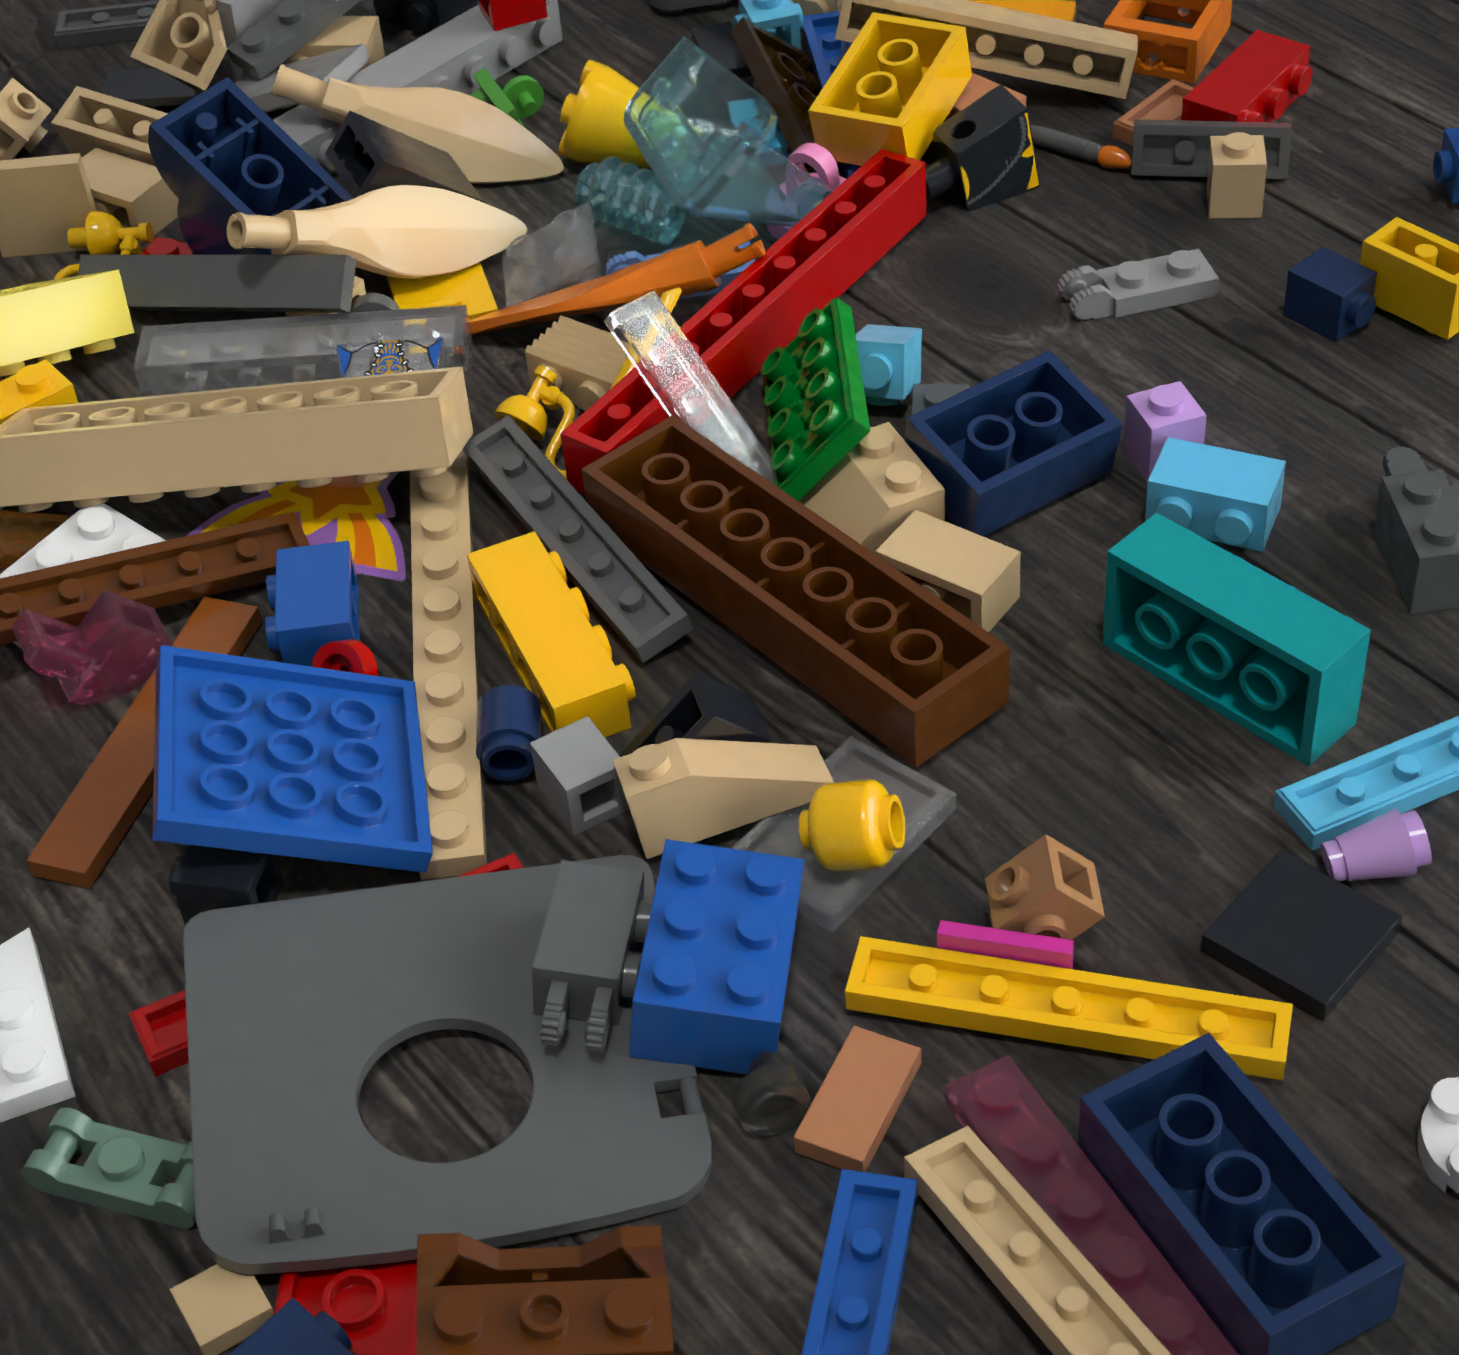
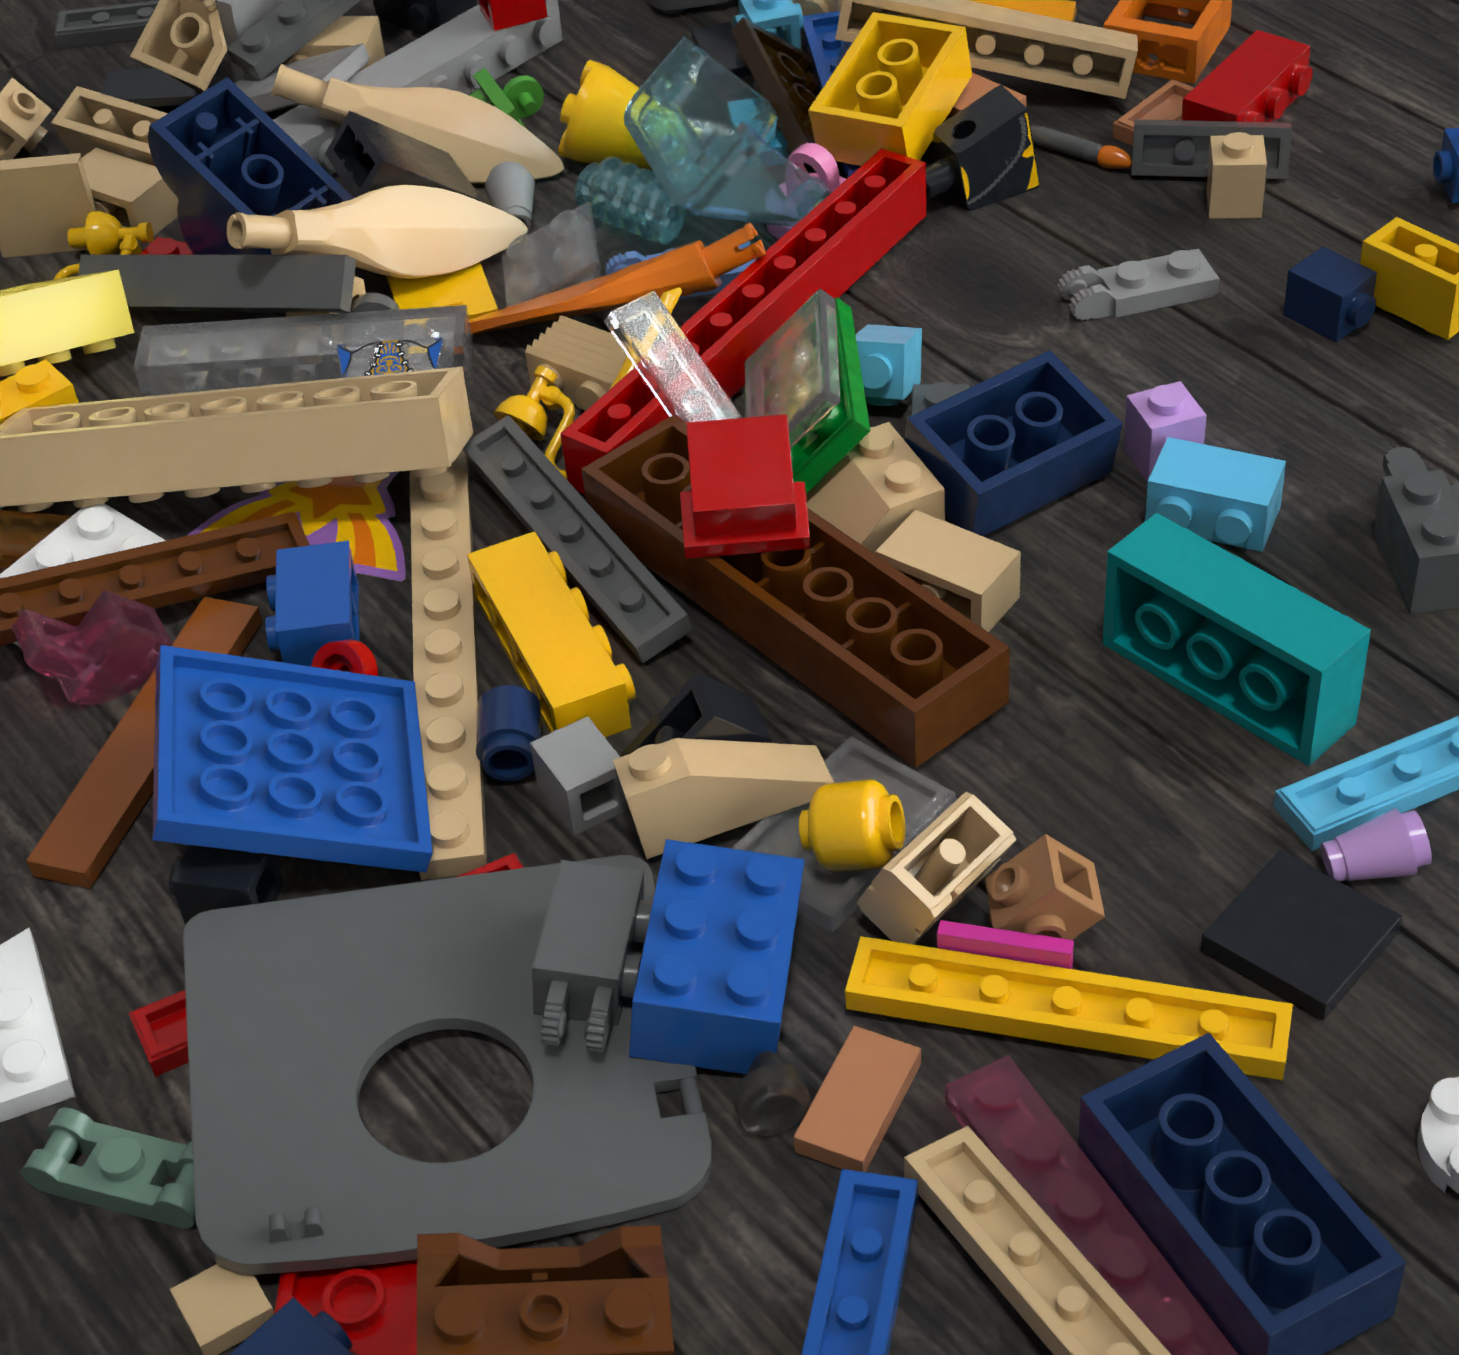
(512, 190): none -> light grey cone
(742, 489): none -> red plate
(797, 368): none -> clear tile
(936, 870): none -> tan brick

